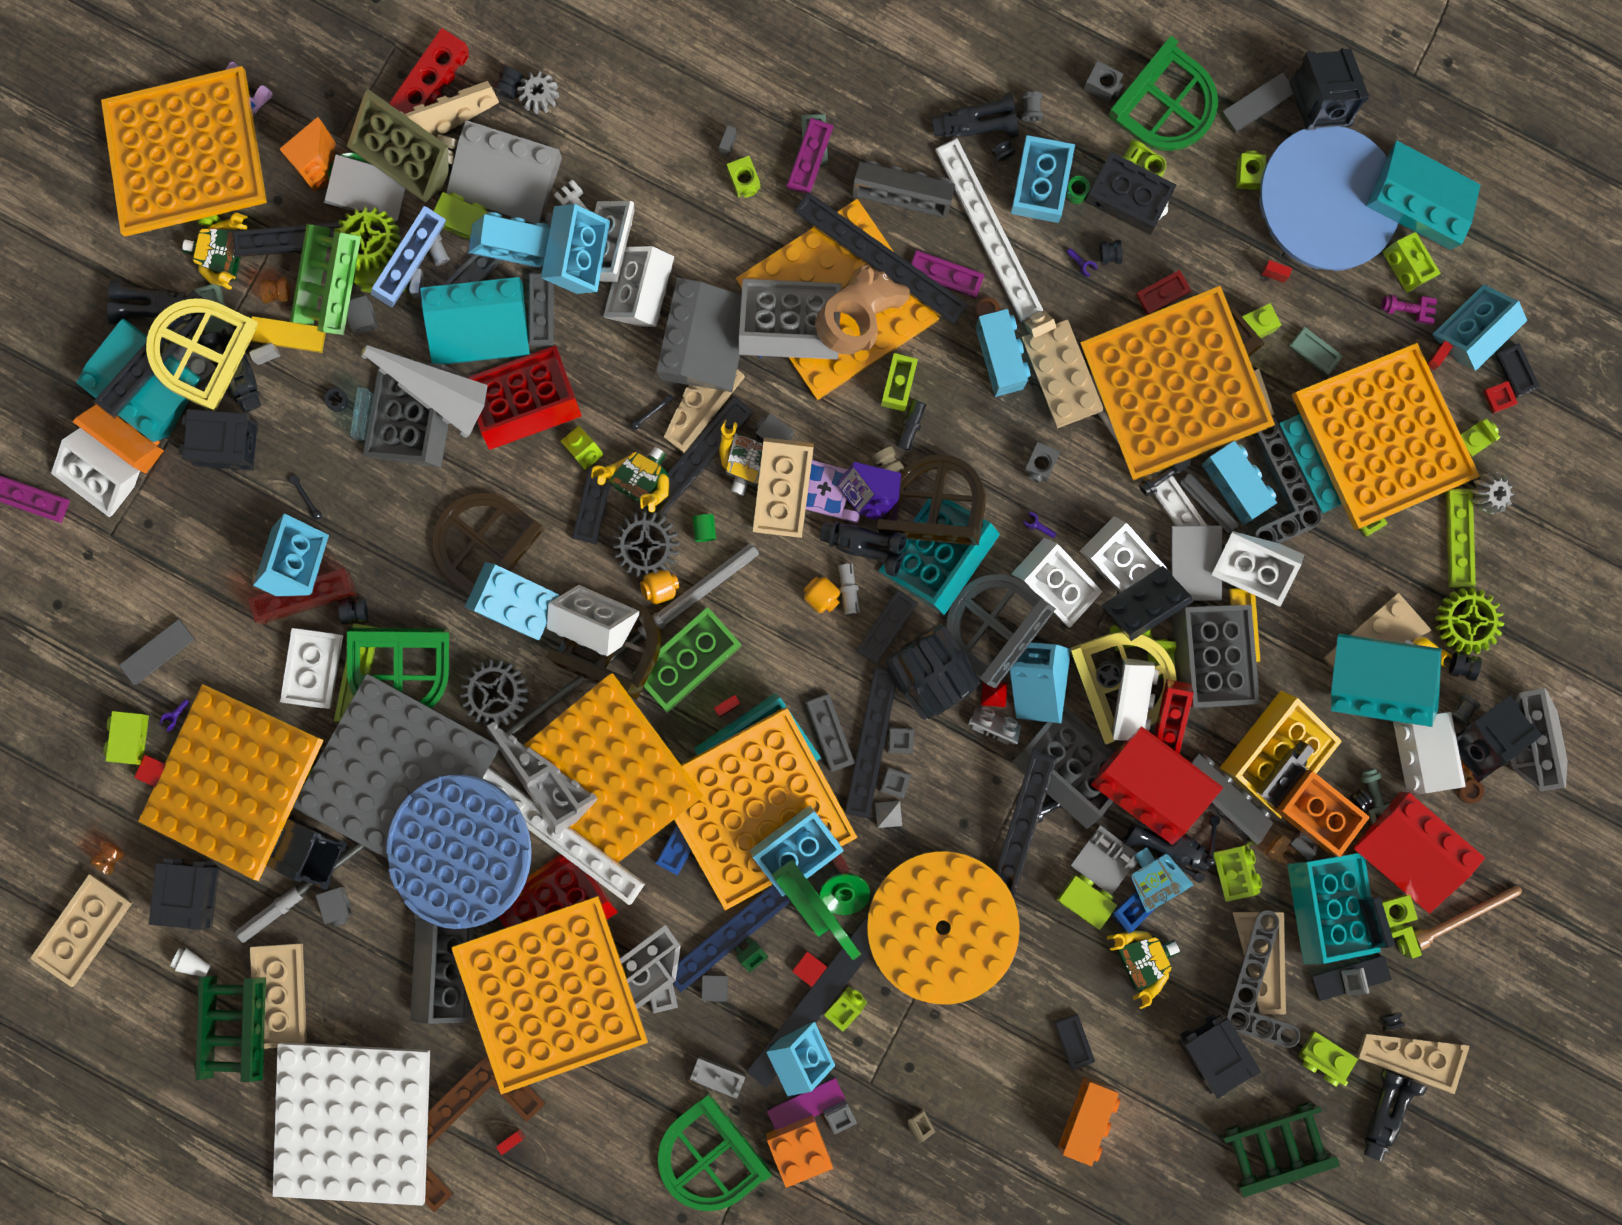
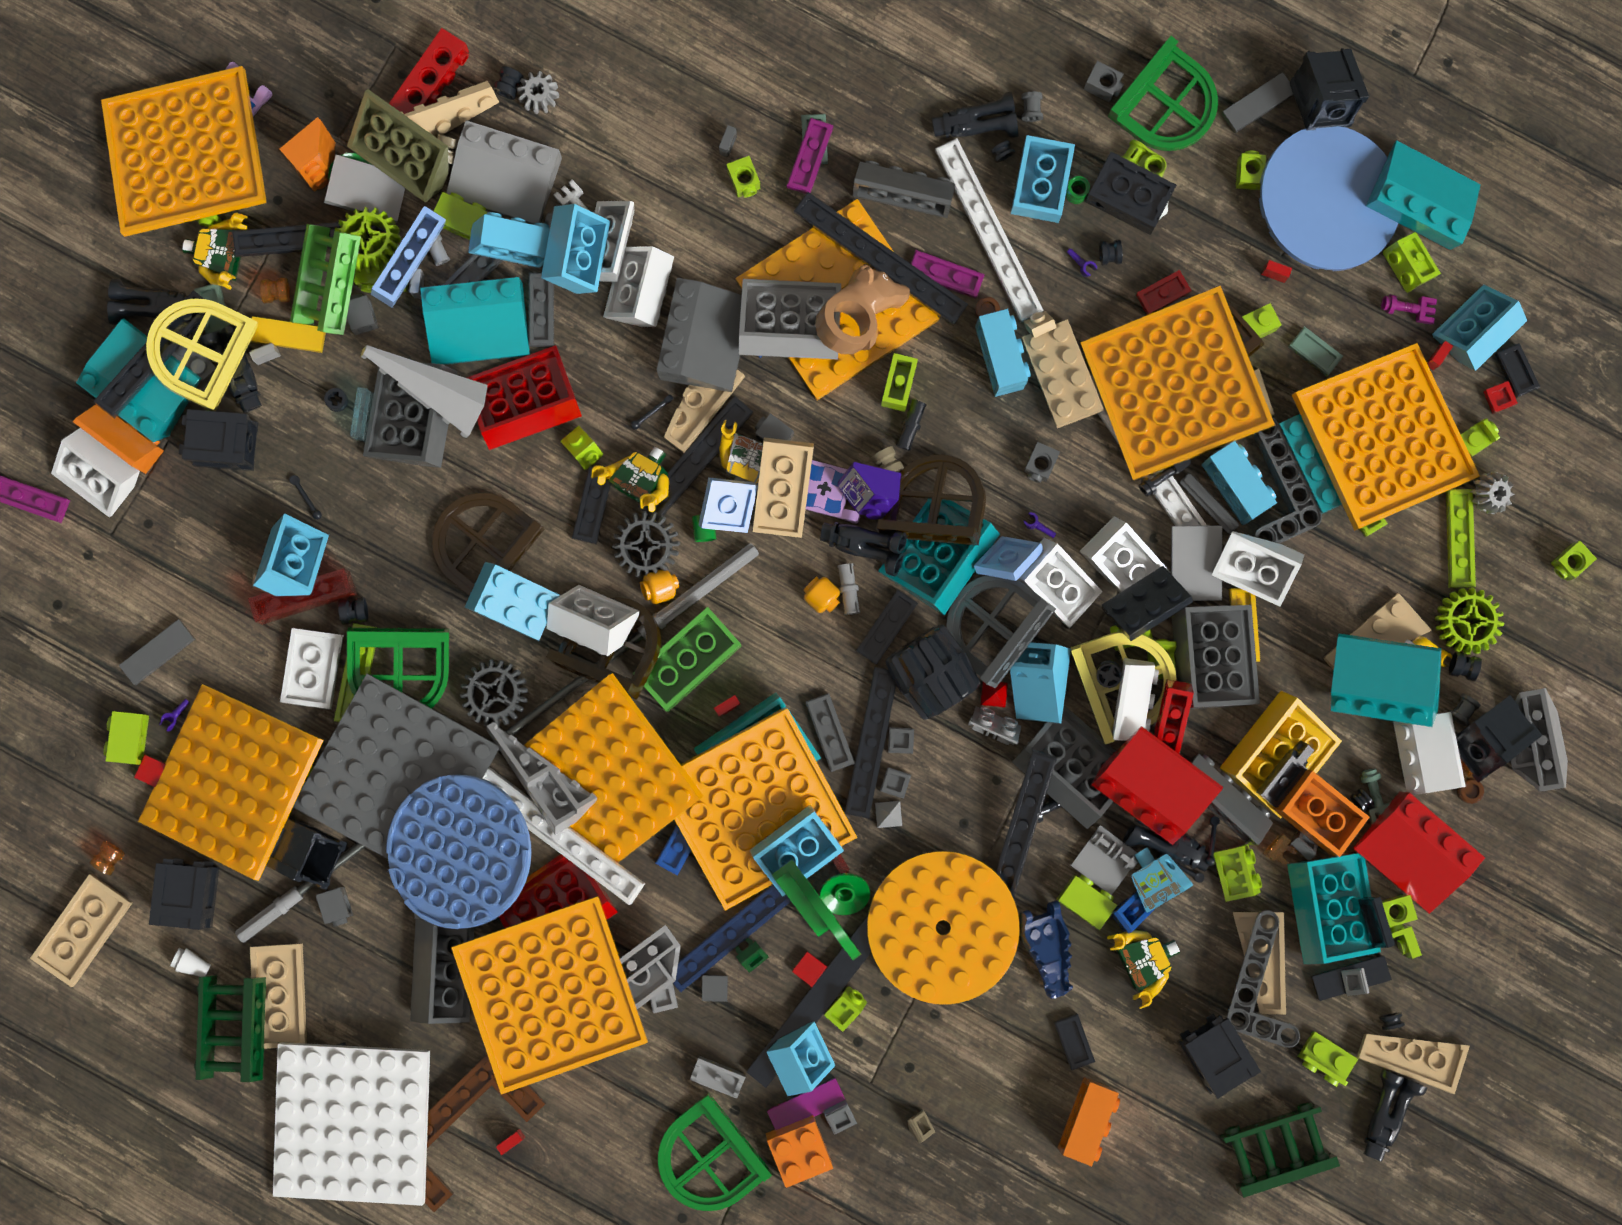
(728, 505): none -> plate
(1008, 558): none -> light blue plate
(1048, 945): none -> dark blue animal
(1425, 936): medium nougat piece -> none
(1582, 556): none -> lime brick

